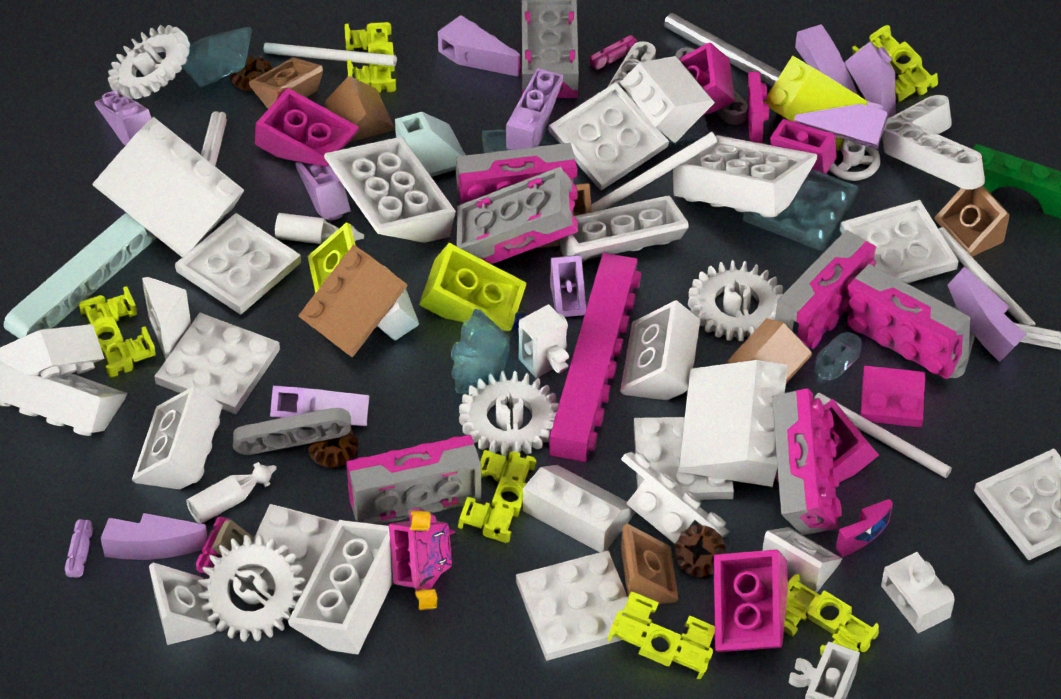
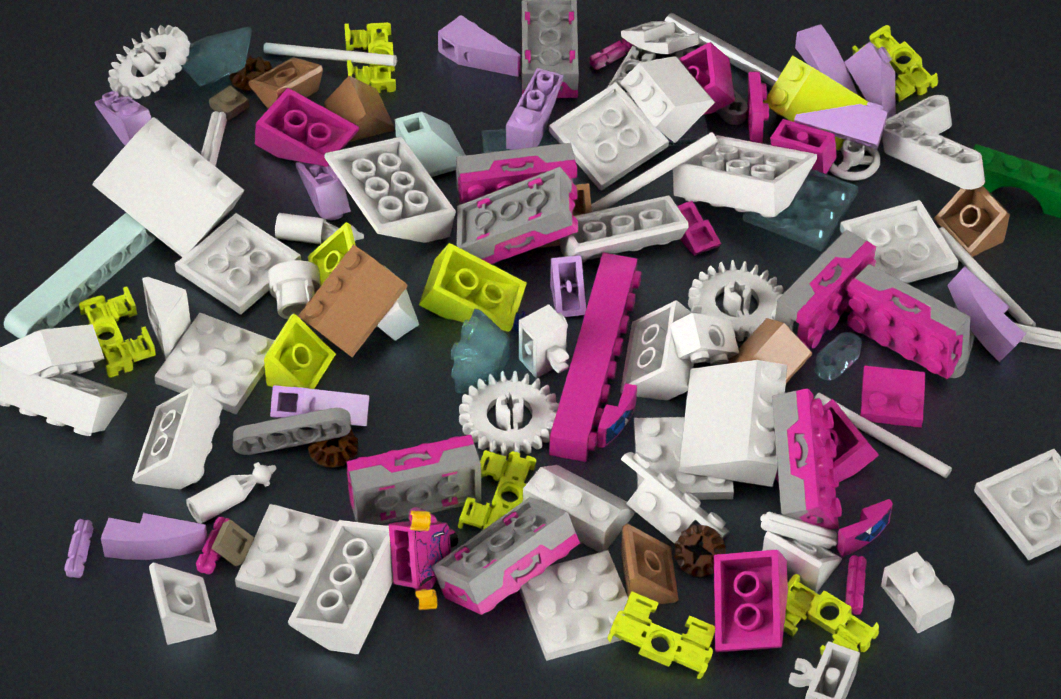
(229, 102): none -> dark tan plate
(229, 568): white gear -> none
(293, 285): none -> white piece
(297, 357): none -> neon yellow slope
(506, 555): none -> light grey piece
(616, 418): none -> dark pink slope
(659, 37): none -> white slope
(700, 234): none -> dark pink slope
(704, 339): none -> white brick
(798, 530): none -> white axle
(856, 583): none -> dark pink axle

